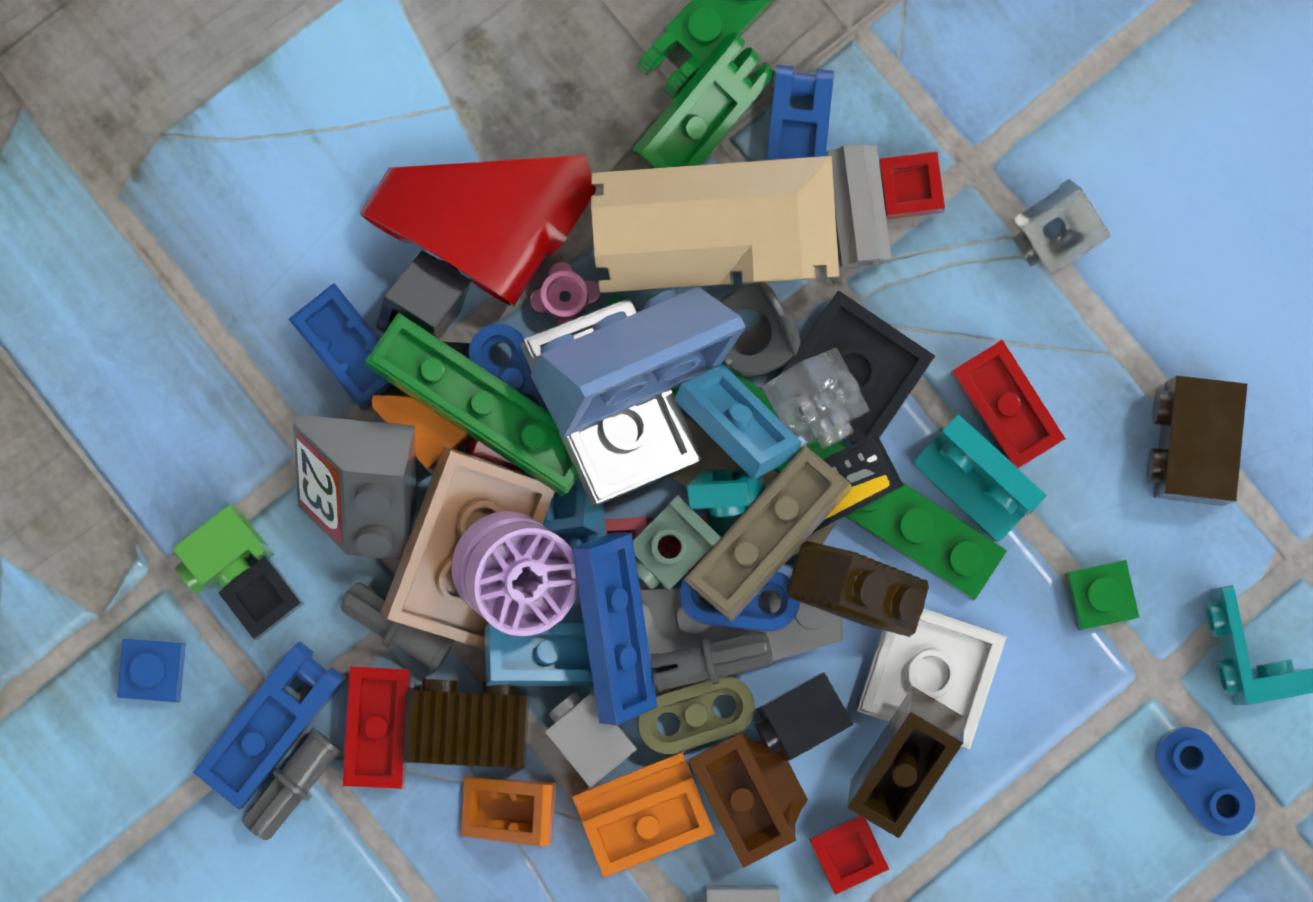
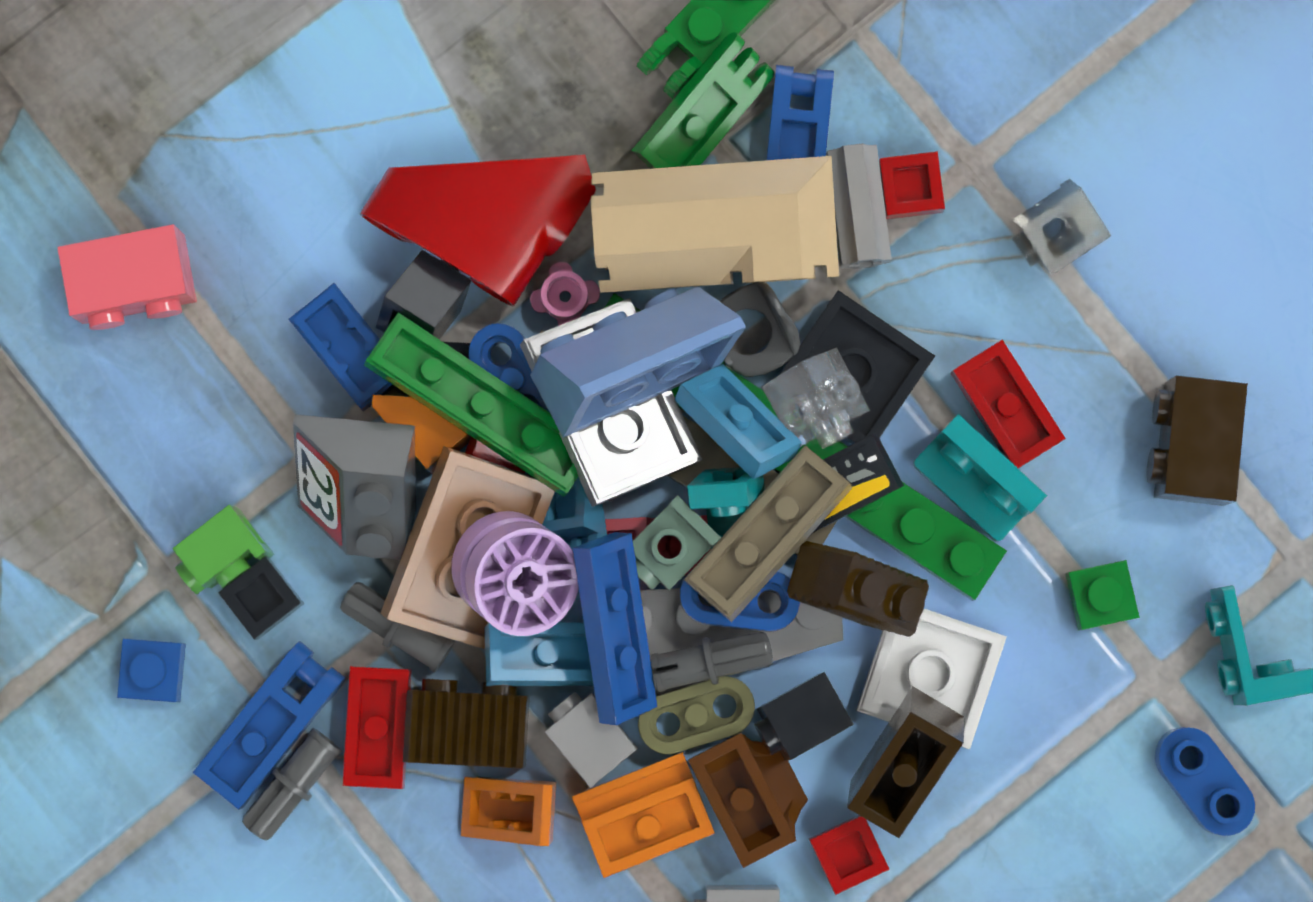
(127, 276): none -> coral brick

